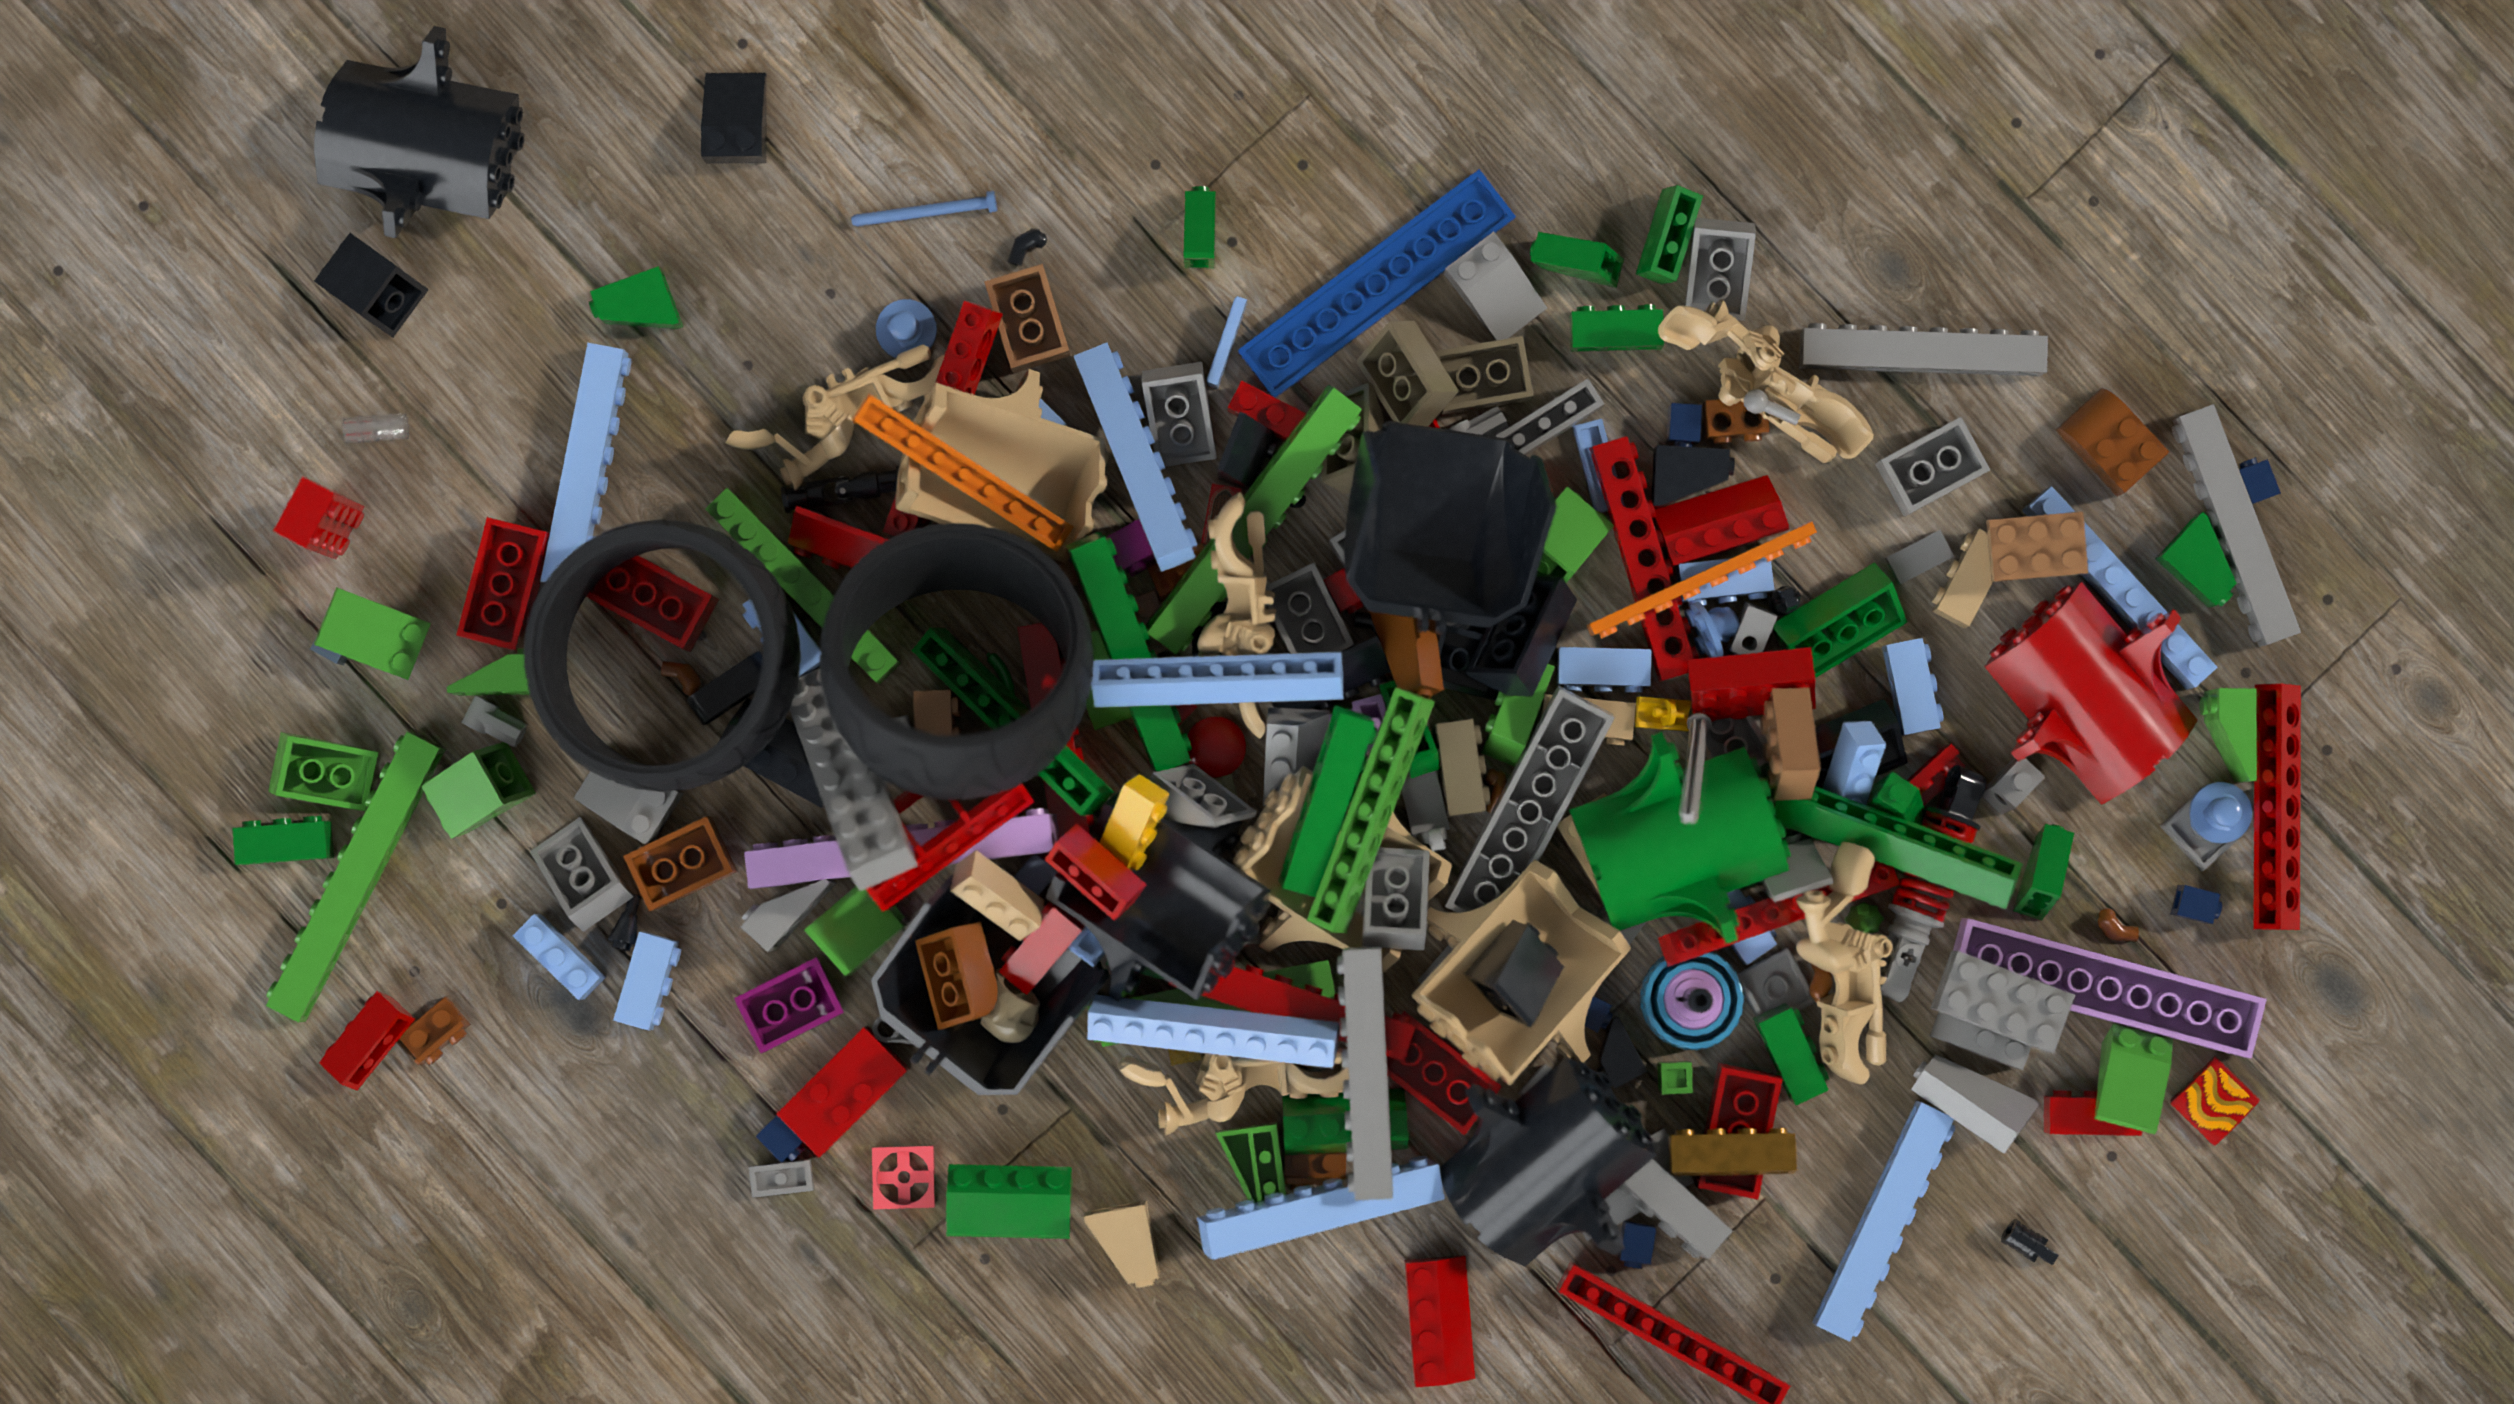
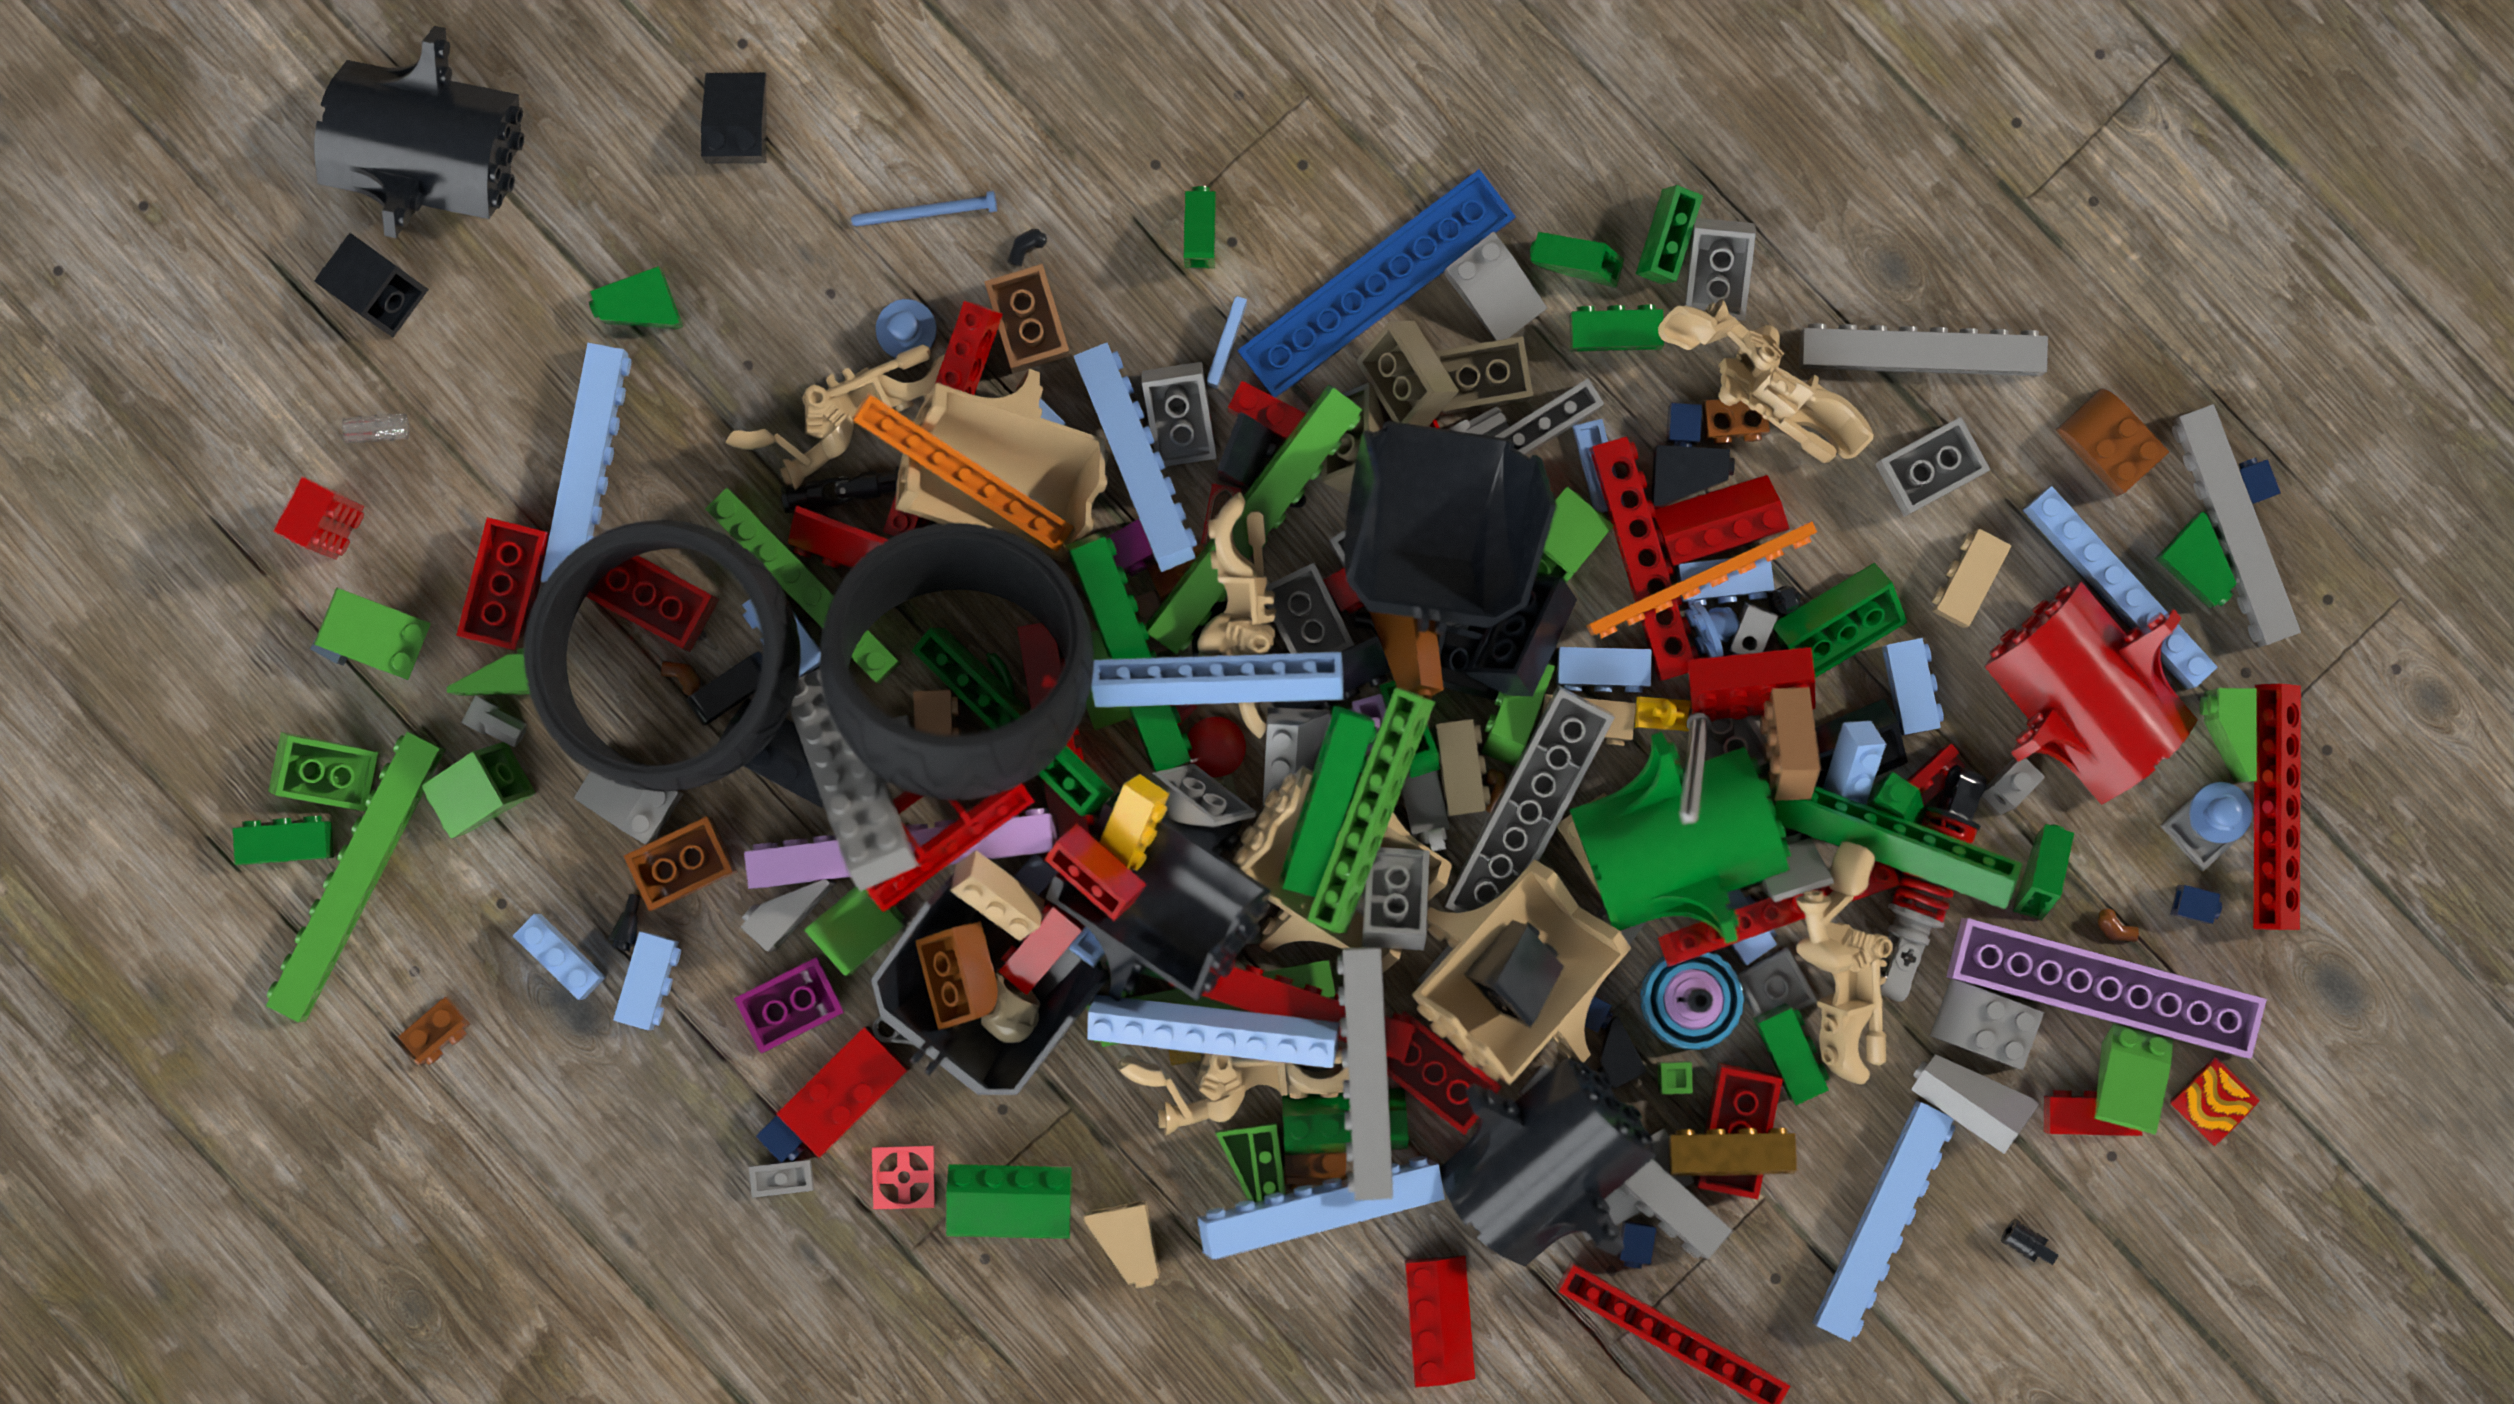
(366, 1040): red brick -> none
(581, 874): light grey slope -> none
(1757, 402): light grey bar -> none
(1820, 984): dark orange arm -> none
(1864, 918): bright green piece -> none
(1919, 557): light grey tile -> none
(2002, 1001): light grey brick -> none
(2037, 546): medium nougat brick -> none

